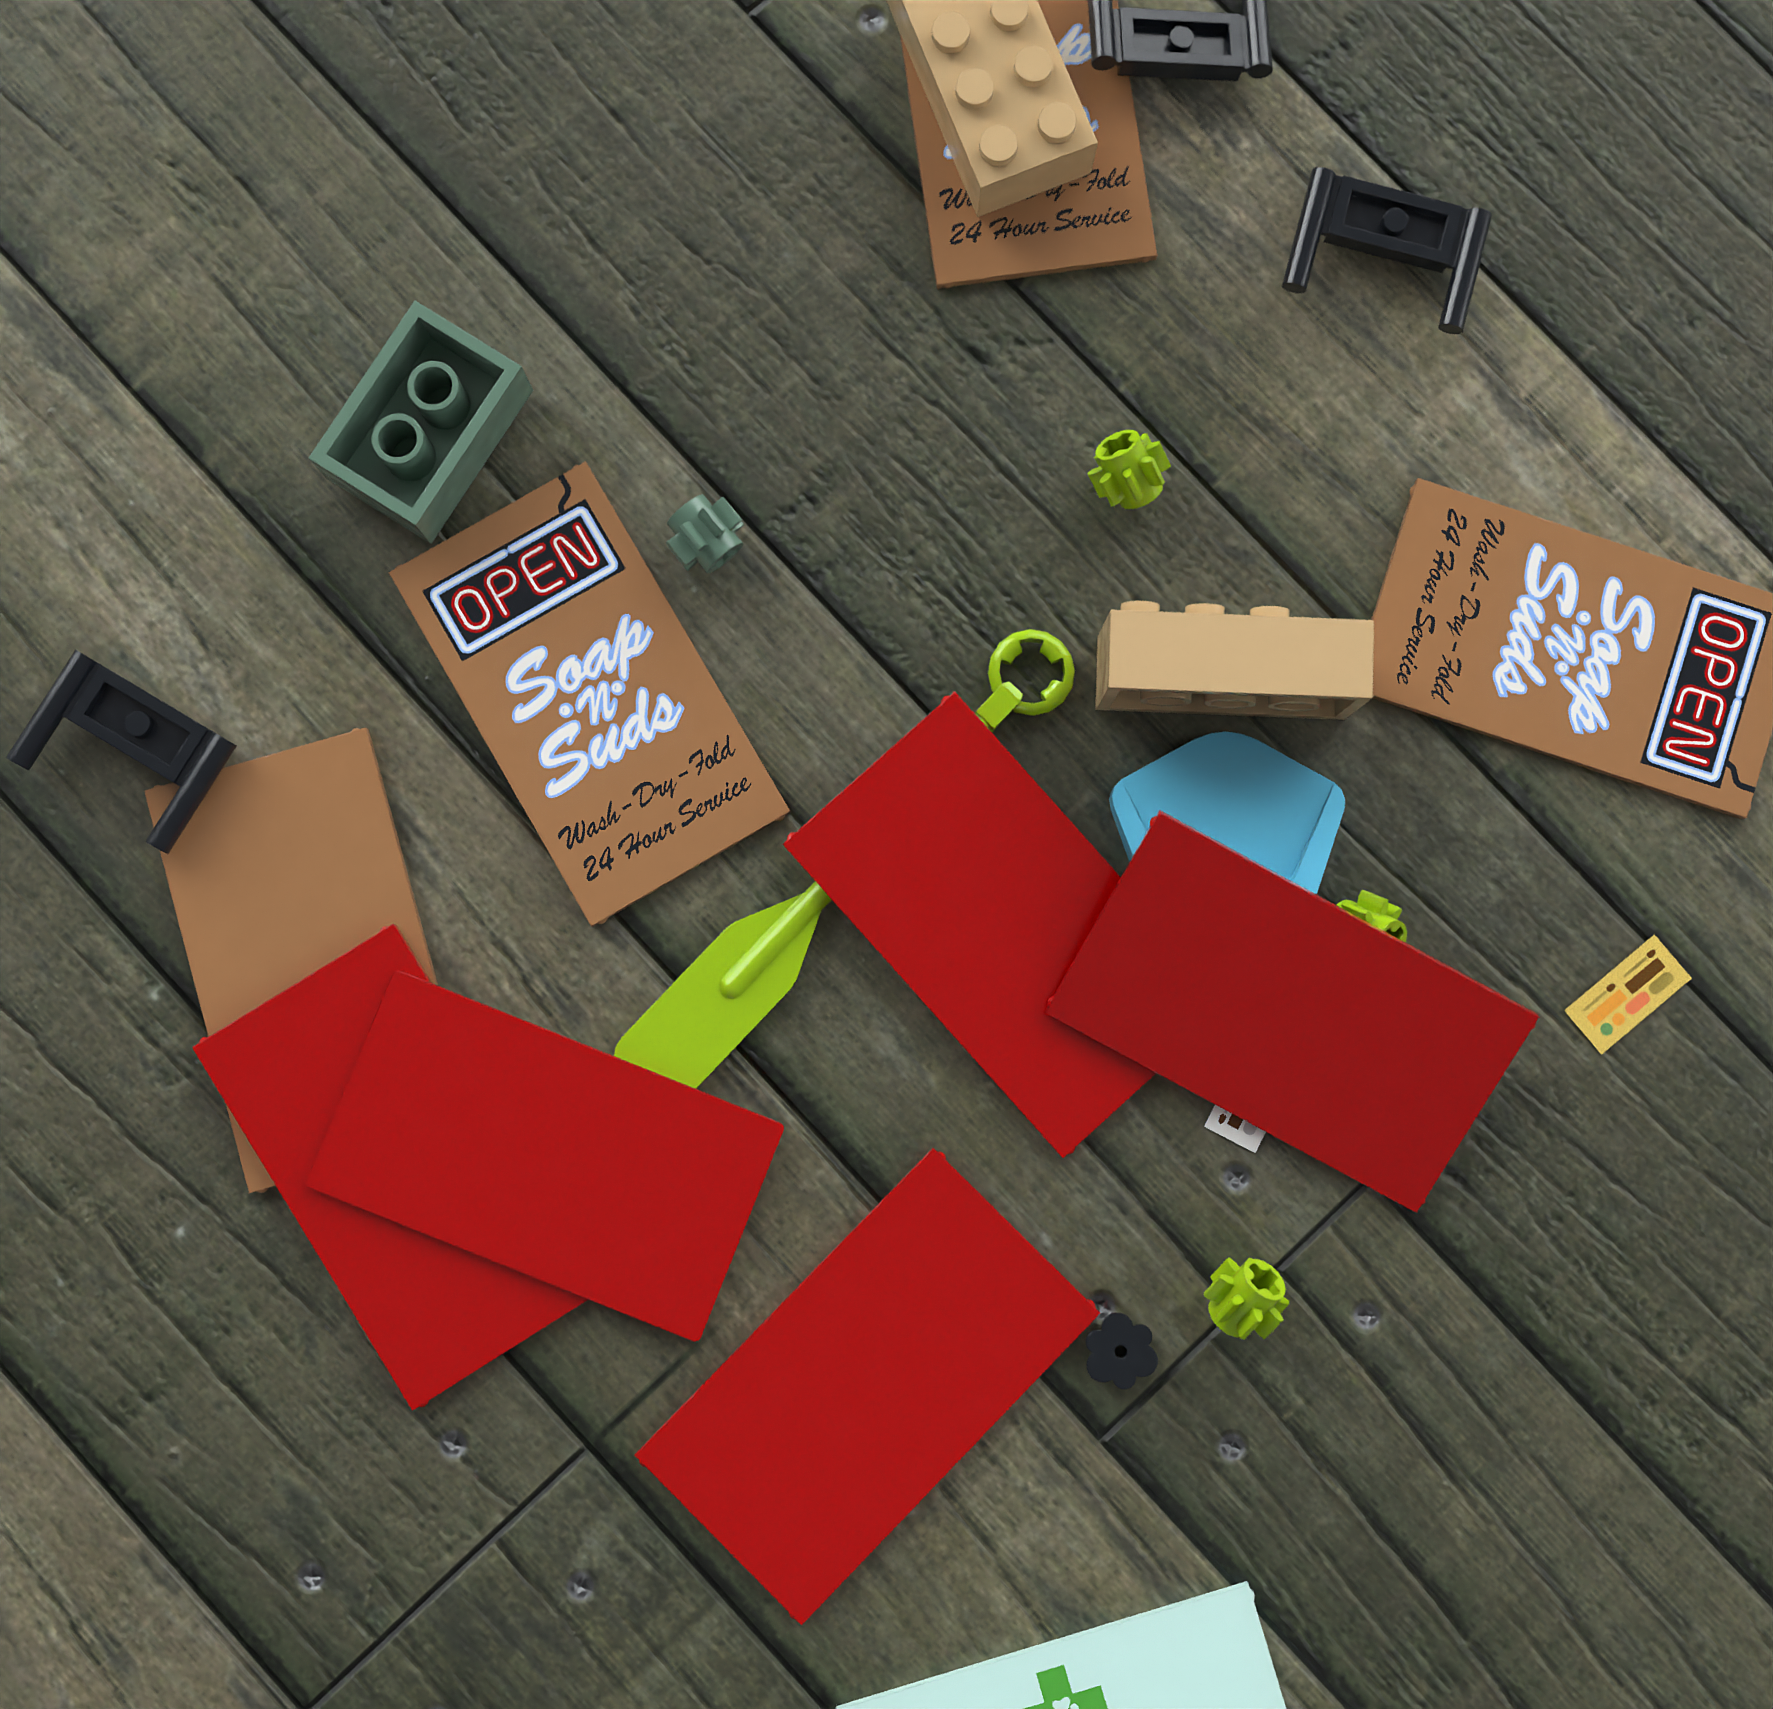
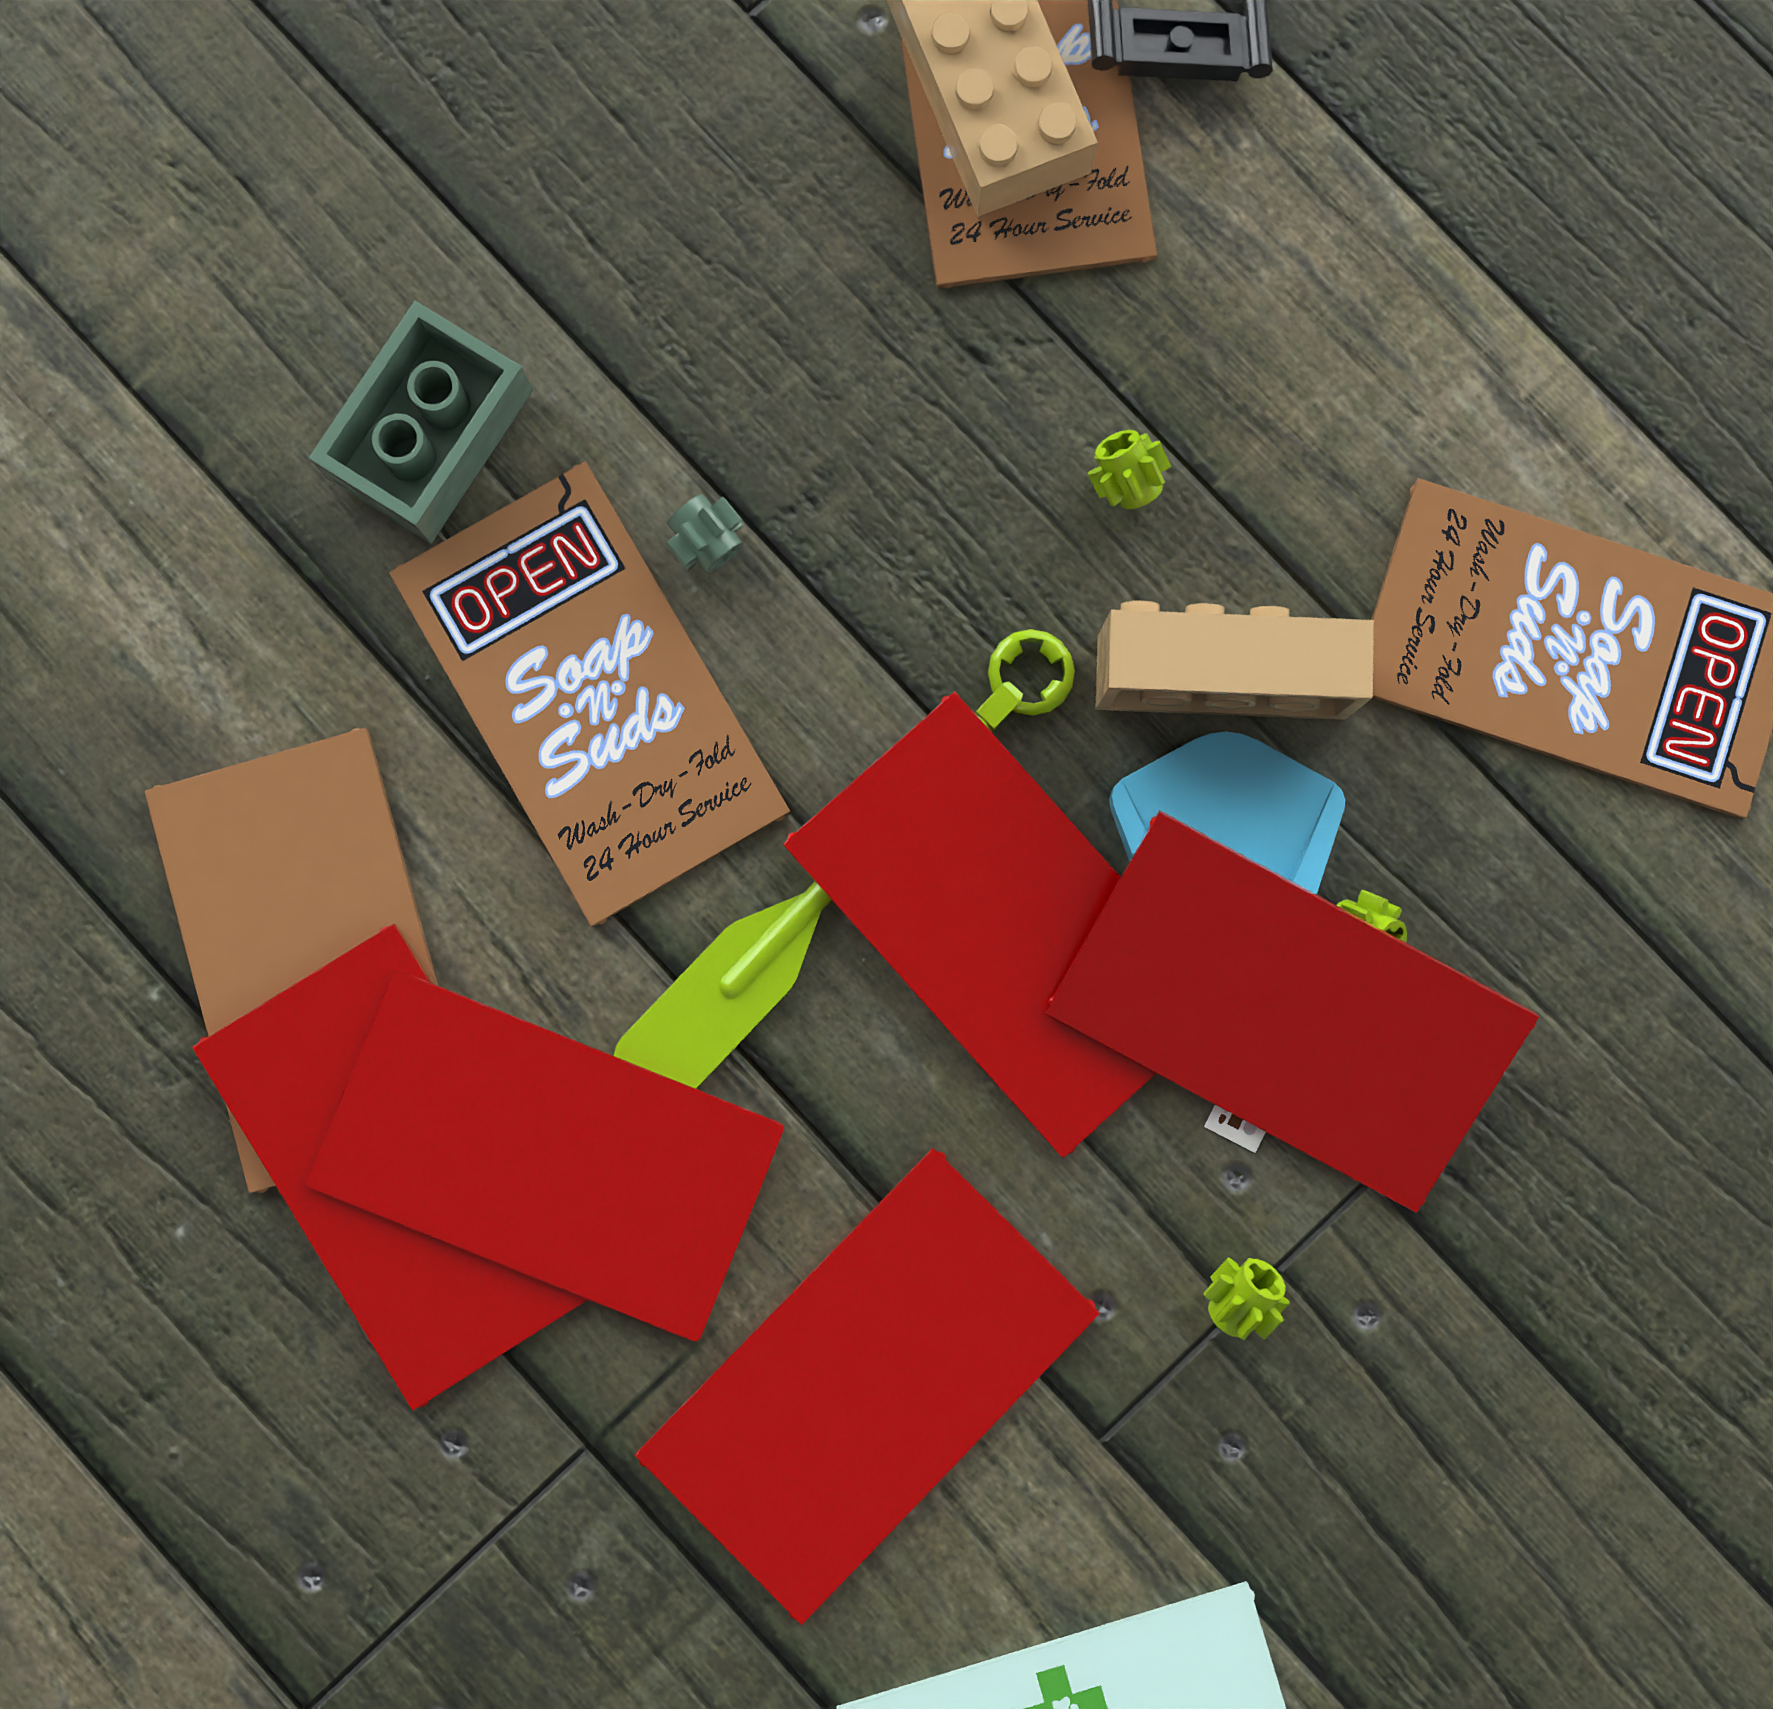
(136, 726): black plate -> none
(1137, 1359): black plant -> none
(1391, 227): black plate -> none
(1627, 994): clear yellow sticker -> none

